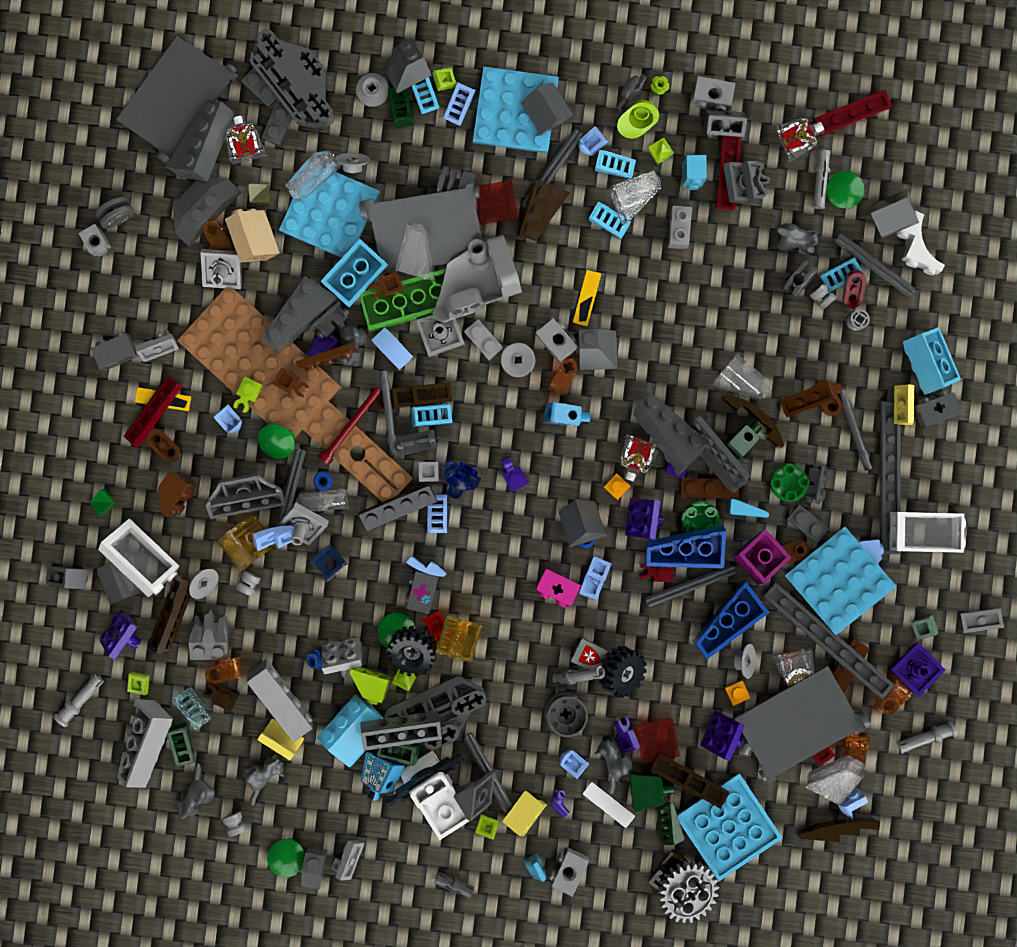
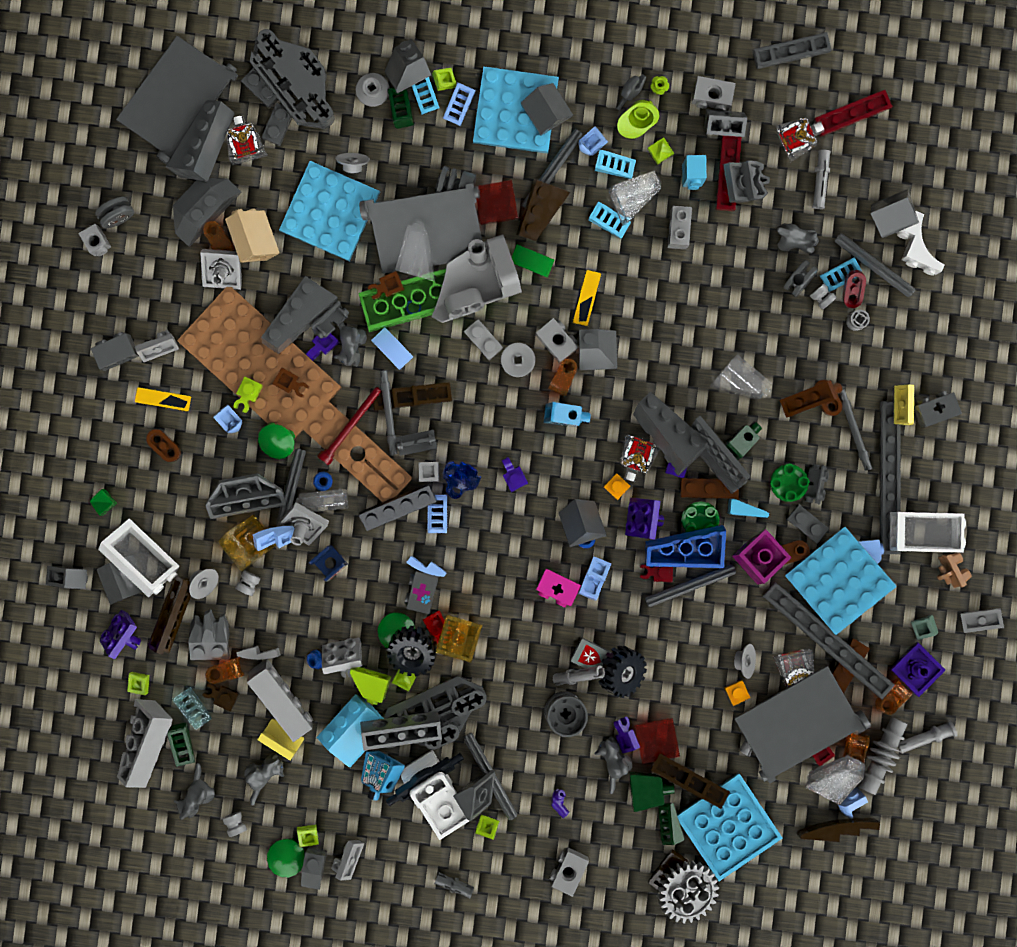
(73, 707): light grey pin -> none
(153, 411): dark red plate -> none
(174, 492): reddish brown slope -> none
(254, 653): none -> light grey slope
(259, 194): olive slope -> none
(307, 835): none -> lime tile
(312, 174): clear slope -> none
(326, 358): reddish brown plate -> none
(354, 273): medium azure slope -> none
(399, 758): dark green slope -> none
(414, 415): medium azure slope -> none
(433, 346): light grey plate -> none
(524, 813): light yellow panel -> none
(532, 260): none -> green slope
(535, 867): medium azure slope -> none
(573, 763): light blue plate -> none
(608, 805): white sticker -> none
(726, 736): dark purple plate -> none
(733, 618): blue wedge -> none
(773, 434): dark brown slope -> none
(791, 50): none -> dark grey plate
(845, 189): green dish -> none
(883, 755): none -> light grey piece
(931, 361): medium azure slope -> none
(951, 572): none -> medium nougat hips

